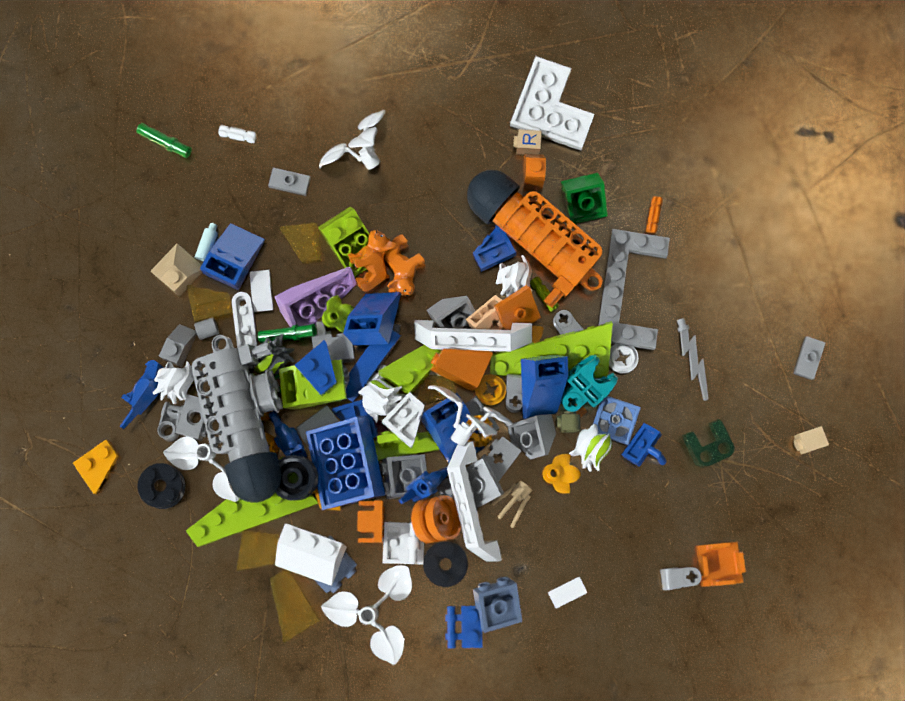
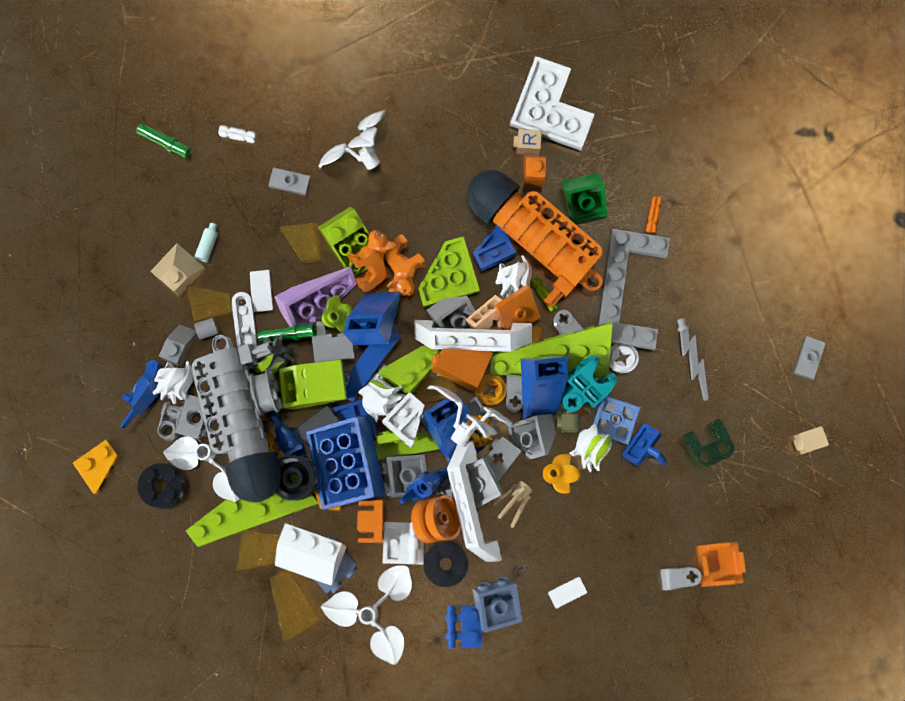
(232, 256): blue slope -> none
(318, 368): blue wing -> none
(449, 274): none -> lime plate

